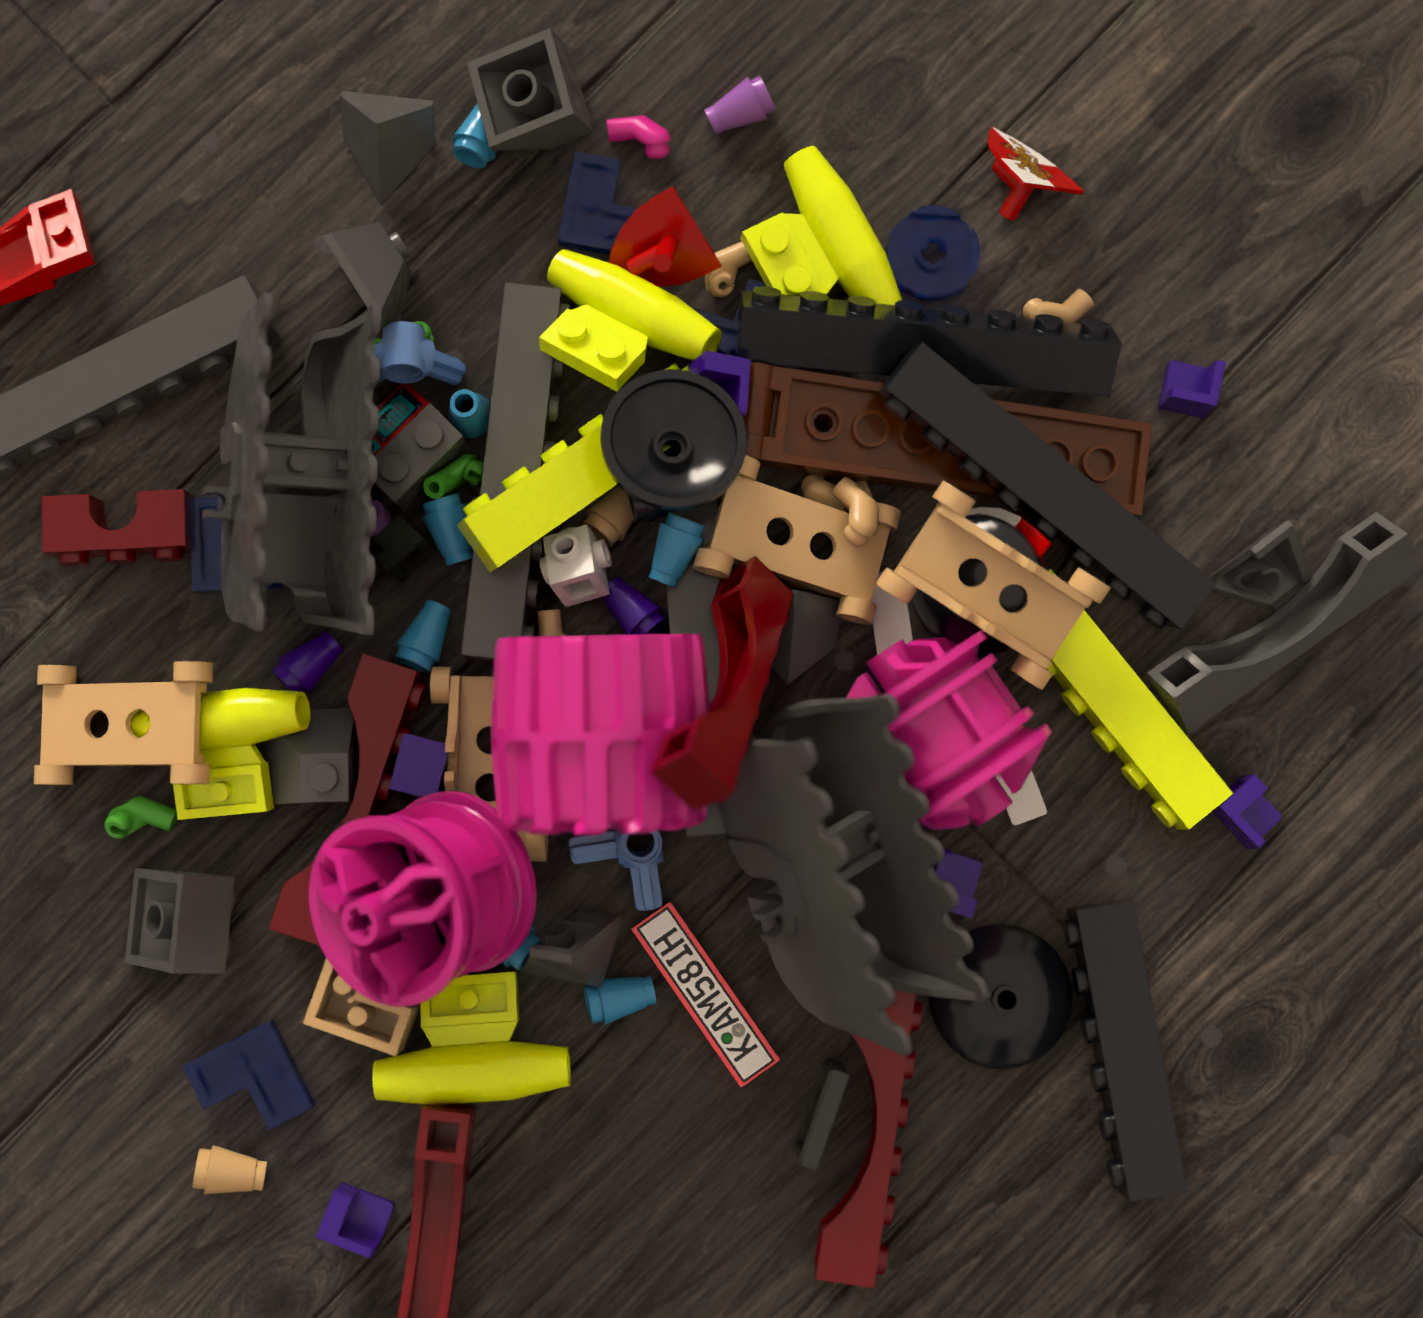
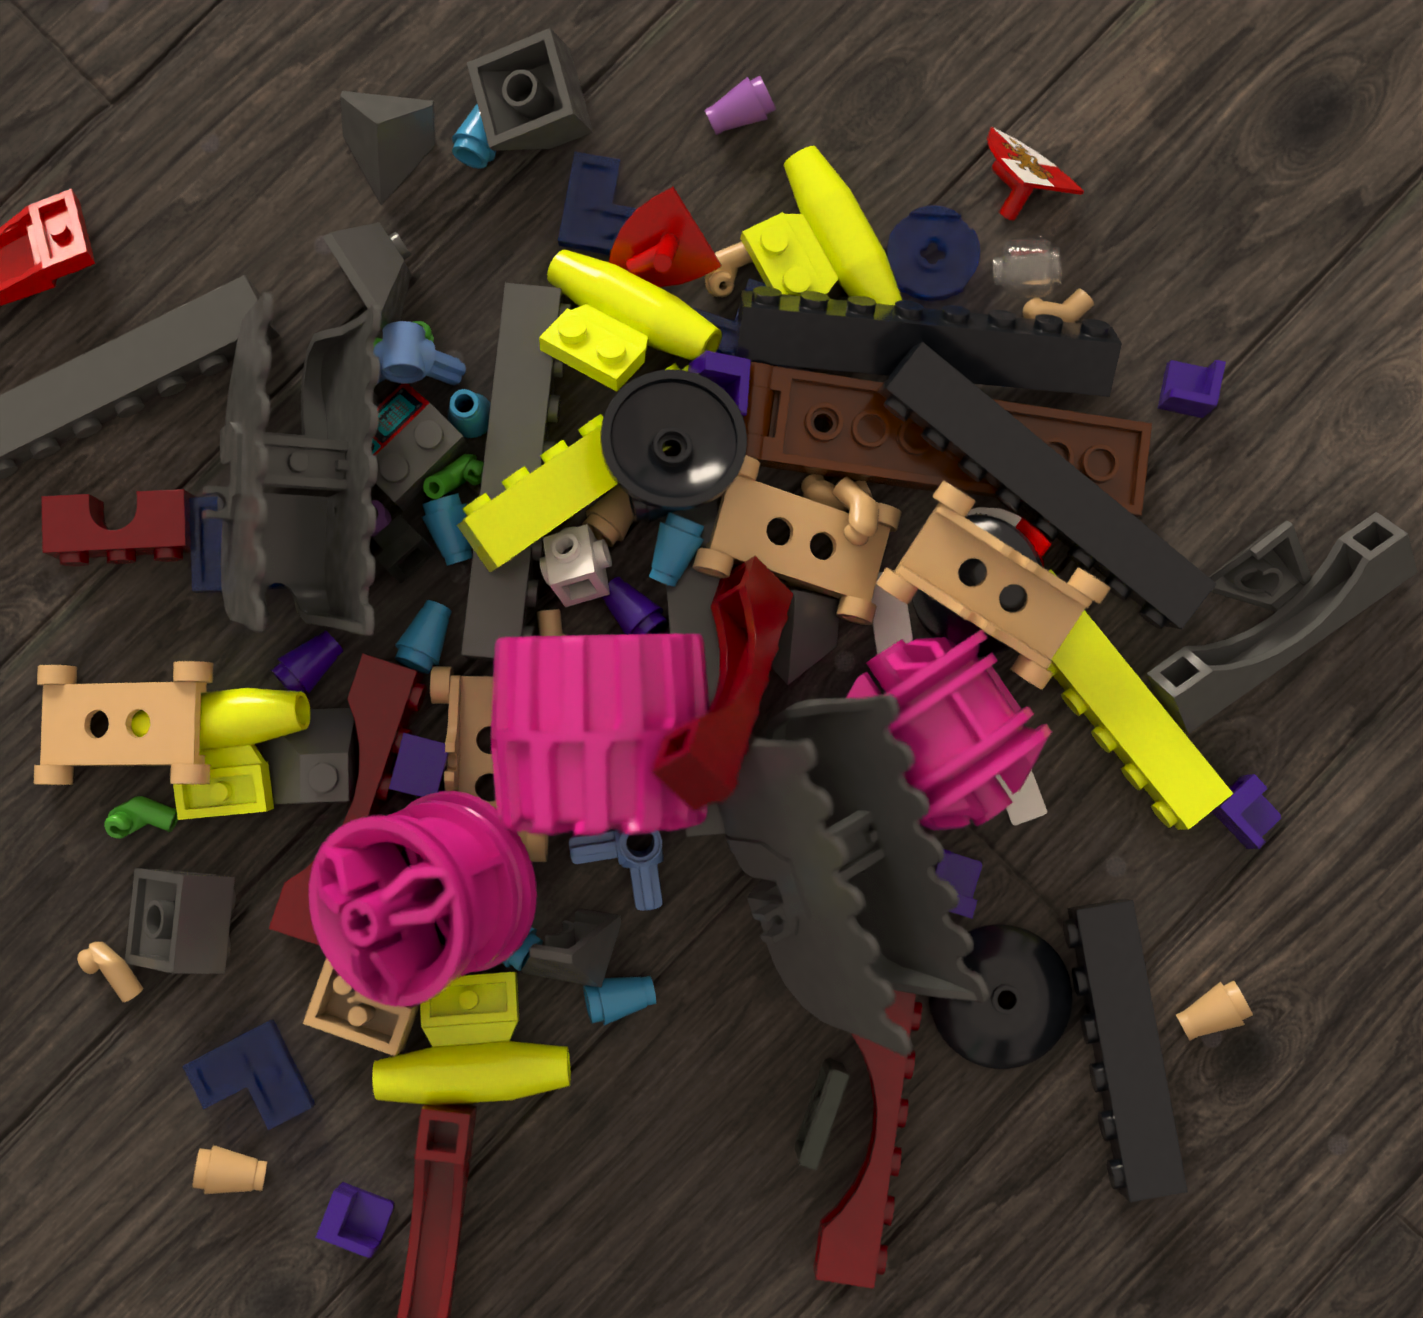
(113, 967): none -> tan arm
(641, 129): dark pink arm -> none
(705, 994): tile -> none
(1028, 268): none -> clear head
(1215, 1011): none -> tan cone

